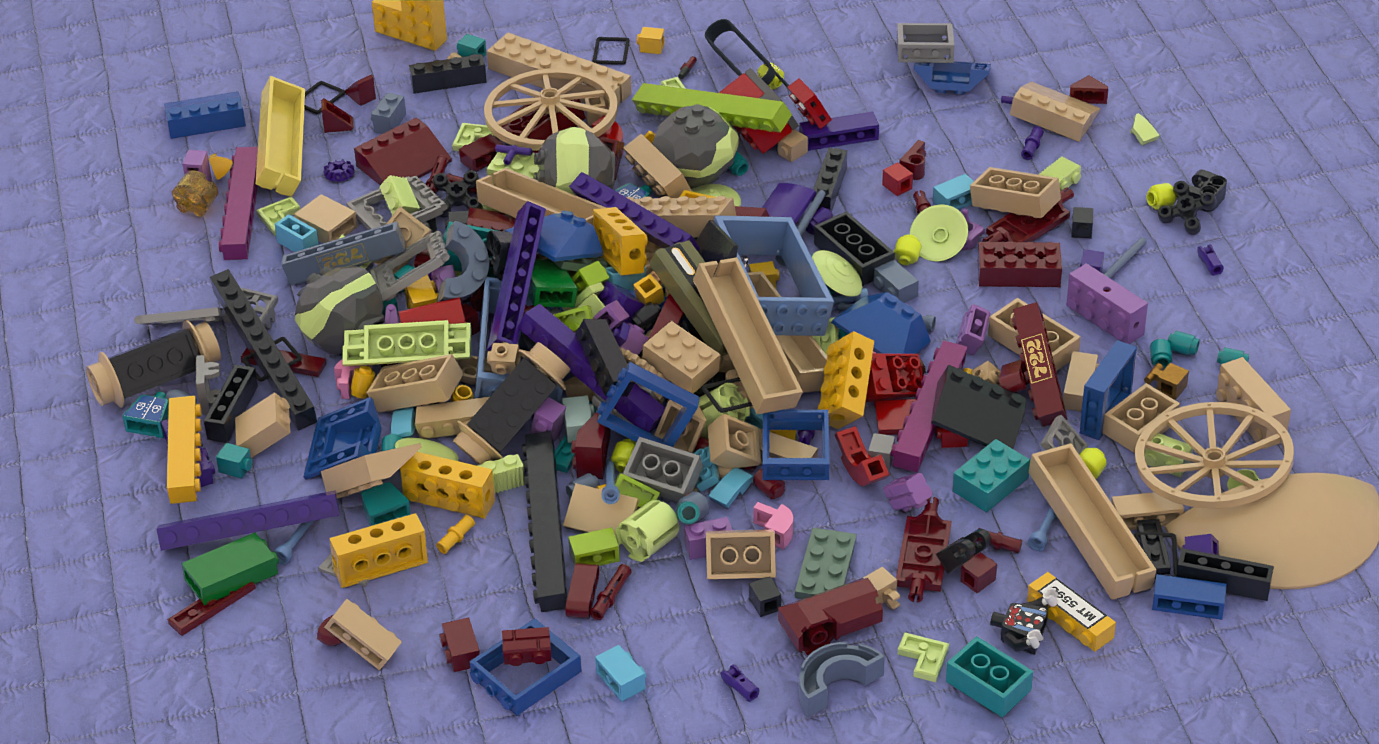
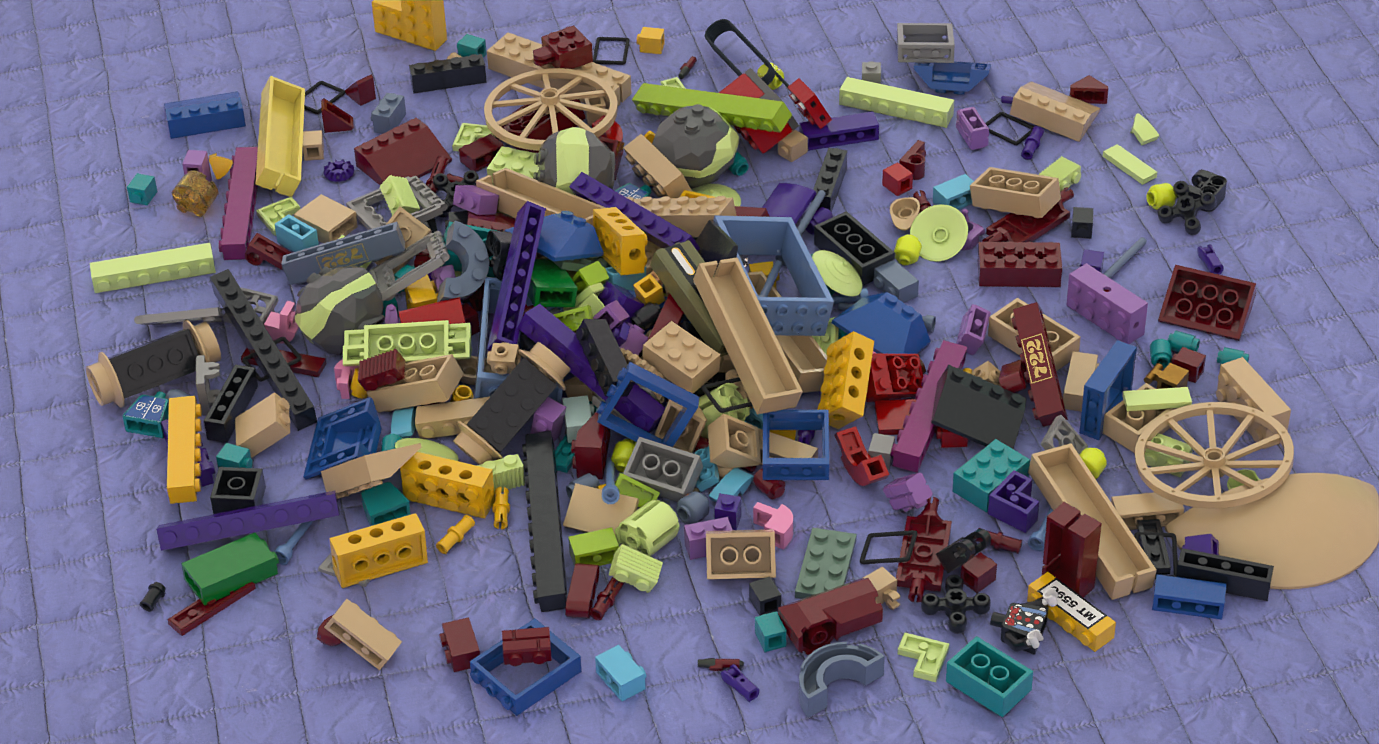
(142, 189): none -> teal brick
(152, 267): none -> yellowish green brick
(155, 592): none -> black pin
(237, 489): none -> black brick
(264, 249): none -> dark red plate
(282, 324): none -> bright pink brick
(313, 145): none -> tan brick
(381, 370): none -> dark red brick
(475, 199): none -> medium lavender brick
(501, 508): none -> yellow pin
(512, 151): dark purple piece -> none
(564, 49): none -> dark red brick
(635, 568): none -> yellowish green brick
(688, 512): teal brick -> none
(718, 664): none -> piece
(729, 507): none -> dark purple brick
(770, 631): none -> teal brick
(771, 279): none -> sand blue piece
(871, 72): none -> light grey brick
(888, 560): none -> black piece
(896, 102): none -> yellowish green brick
(904, 211): none -> tan piece
(955, 604): none -> black gear
(972, 128): none -> medium lavender brick
(1013, 502): none -> dark purple brick
(1014, 119): none -> black piece
(1072, 548): none -> dark red piece
(1130, 164): none -> yellowish green tile
(1156, 399): none -> yellowish green tile
(1190, 361): none -> dark red brick
(1208, 302): none -> dark red slope

